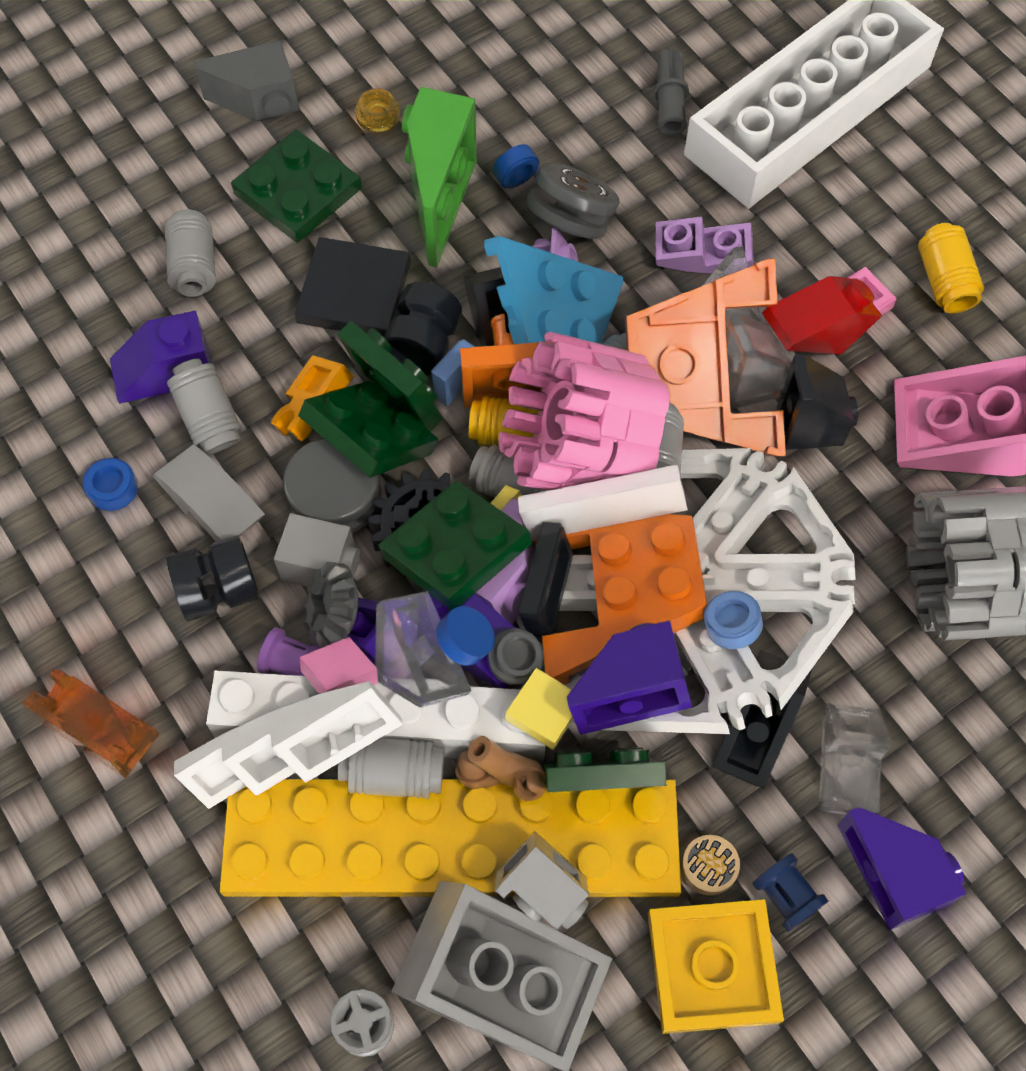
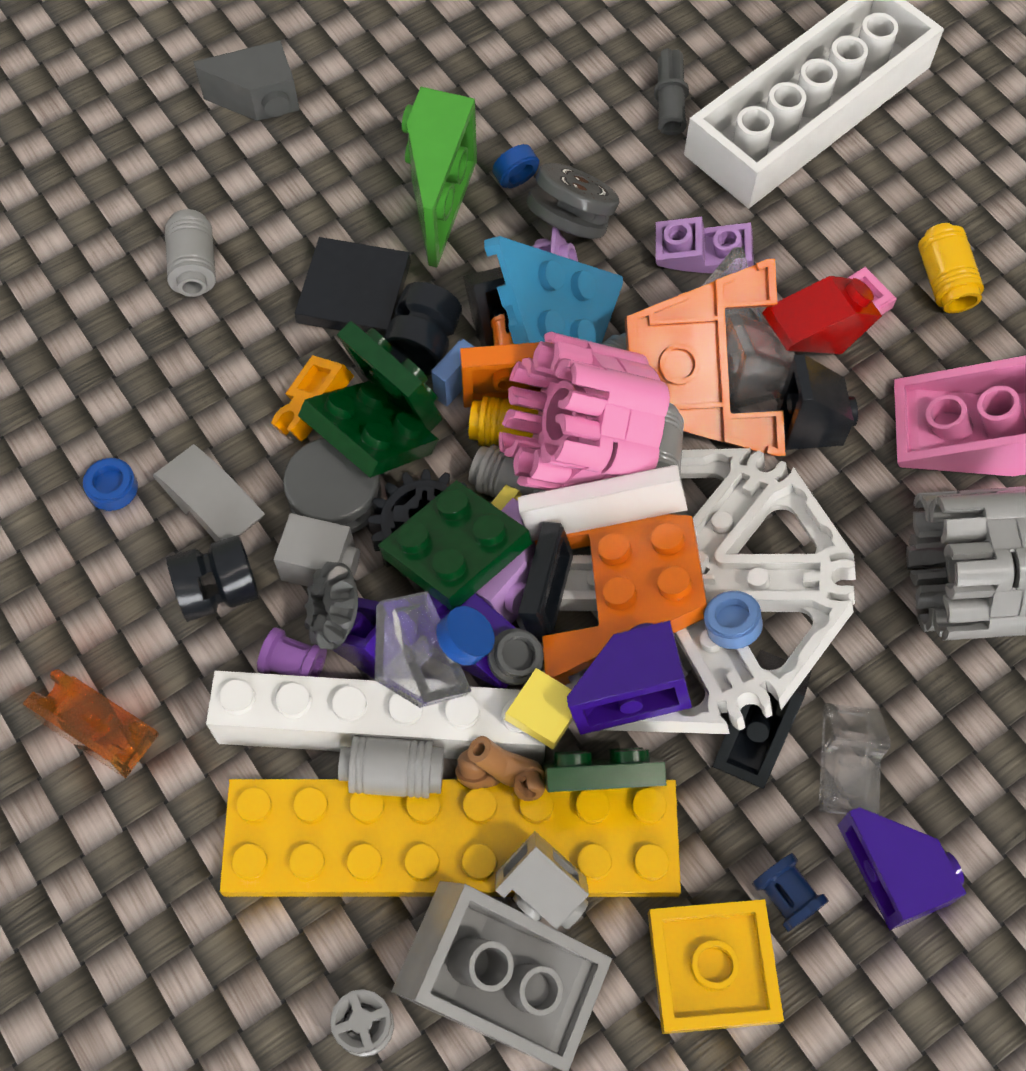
(152, 352): dark purple slope -> none
(204, 406): light grey head -> none
(286, 741): white slope -> none
(296, 185): dark green plate -> none
(337, 666): bright pink tile -> none
(377, 110): clear yellow plate -> none
(710, 865): tan tile -> none

